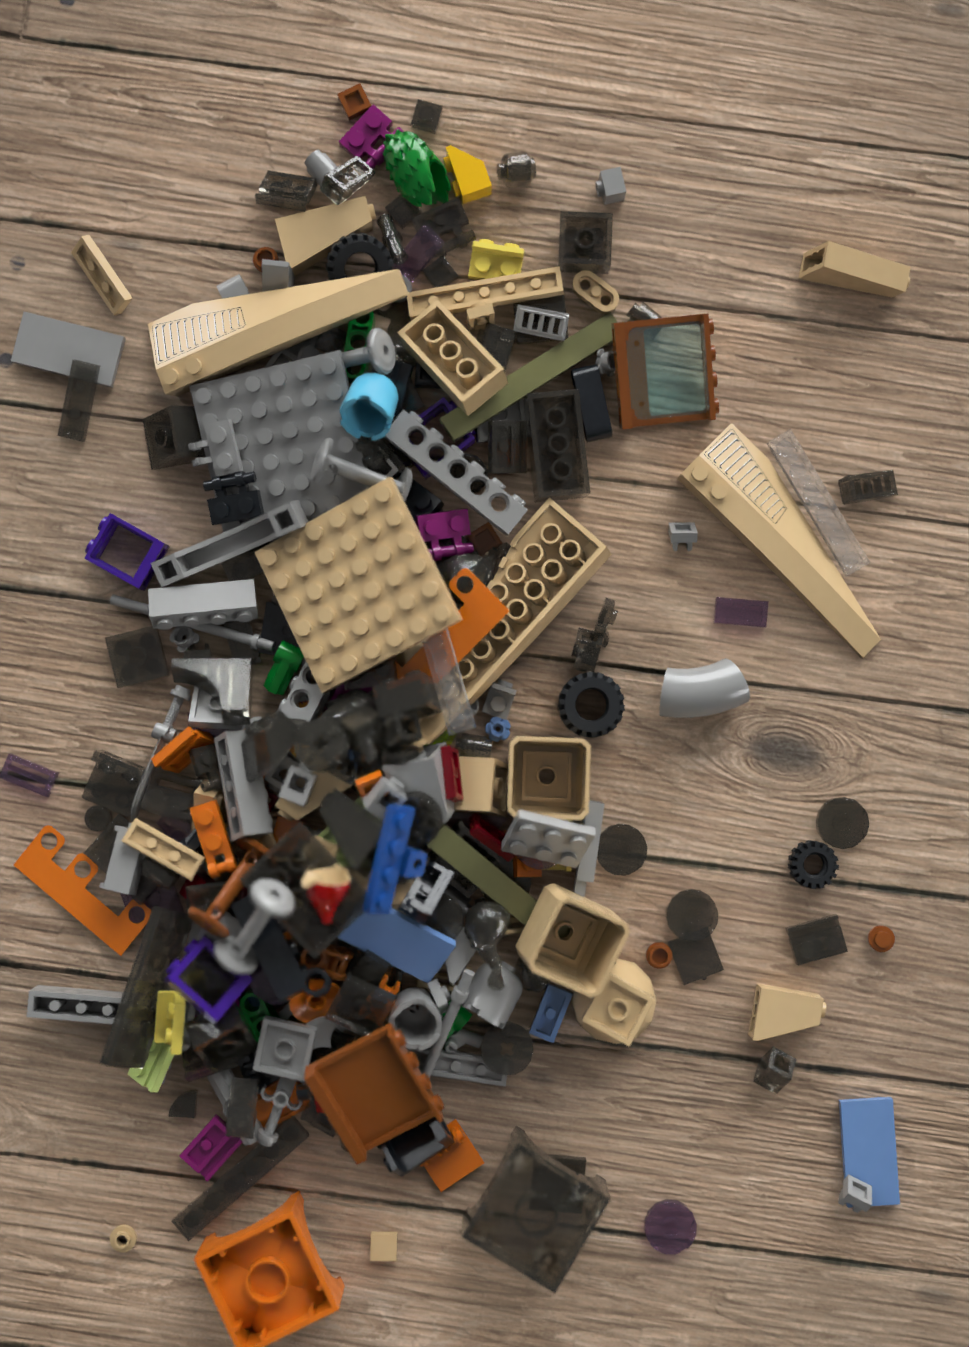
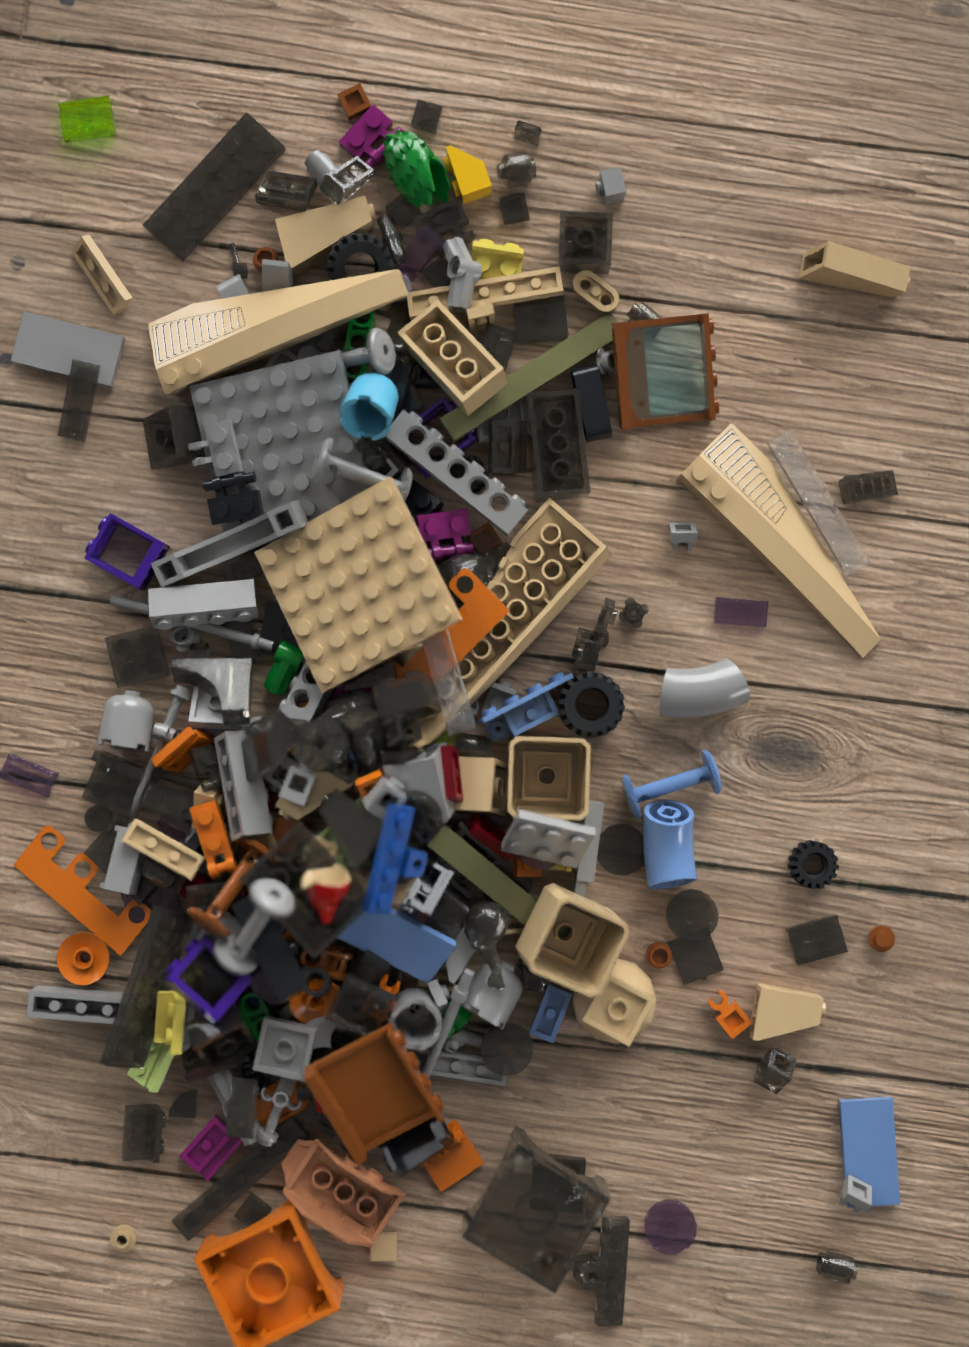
(74, 967): none -> orange dish
(87, 119): none -> clear neon green plate
(127, 722): none -> light grey cylinder
(143, 1132): none -> clear smoke bracket
(214, 187): none -> clear smoke plate
(237, 268): none -> clear smoke hand
(252, 1210): none -> clear smoke tile
(338, 1192): none -> nougat slope
(463, 274): none -> light grey piece
(514, 208): none -> clear smoke tile
(527, 133): none -> clear smoke tile
(529, 710): none -> medium blue bracket
(564, 317): light grey slope -> none
(607, 1271): none -> clear smoke plate
(635, 620): none -> clear smoke plate
(668, 844): none -> medium blue brick
(708, 772): none -> medium blue hose
(730, 1016): none -> orange plate
(836, 1267): none -> clear smoke brick
(842, 822): clear smoke tile -> none

